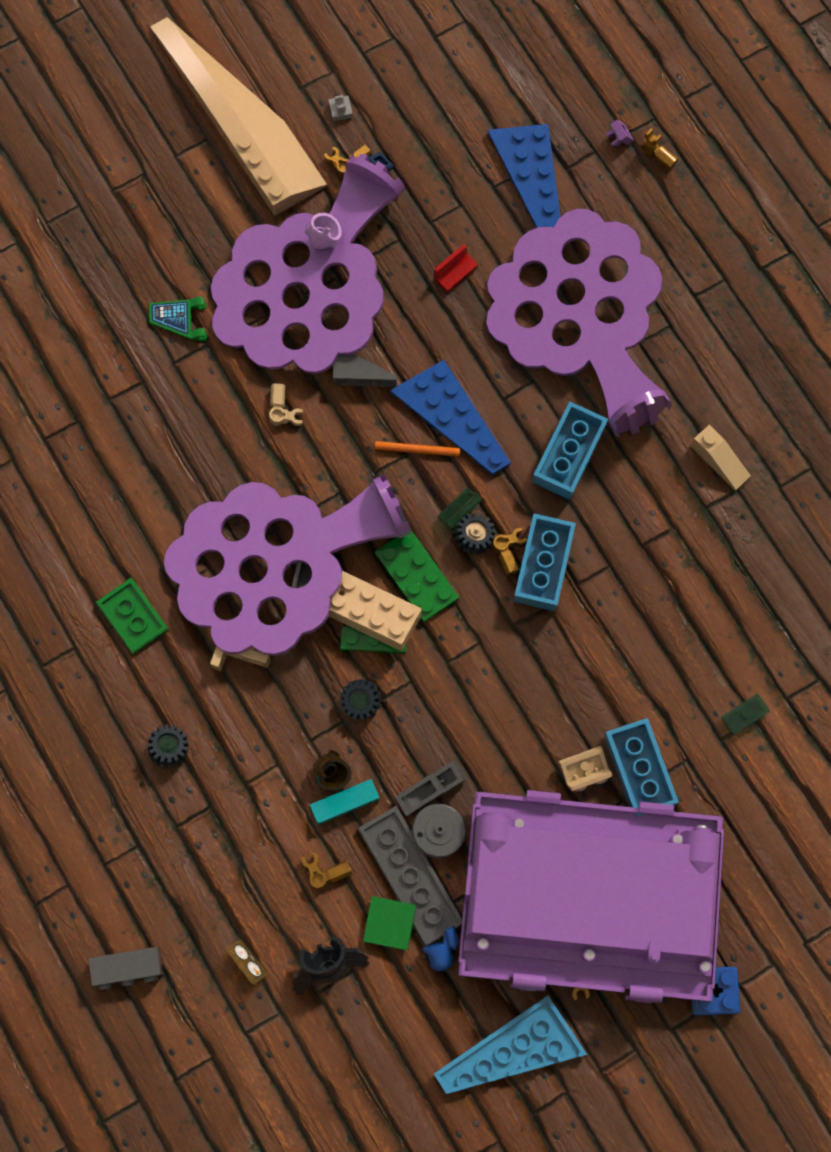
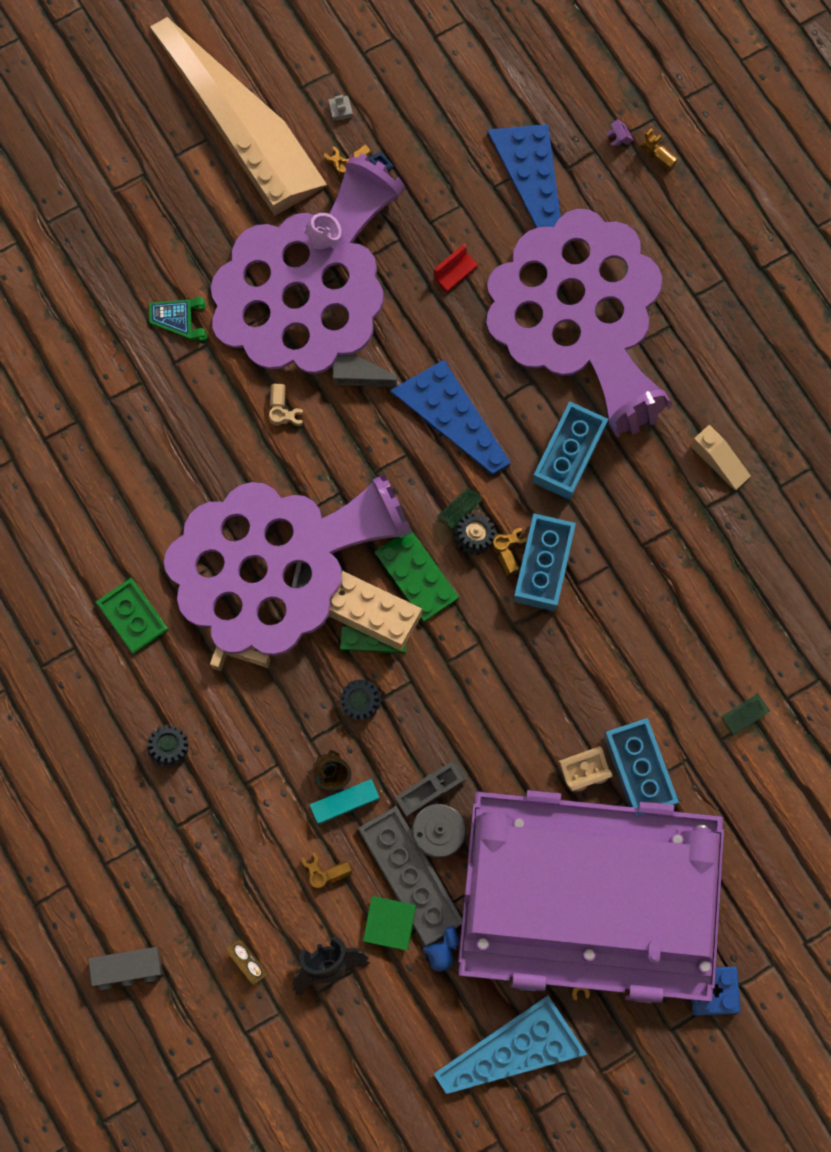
(412, 448): orange bar -> none

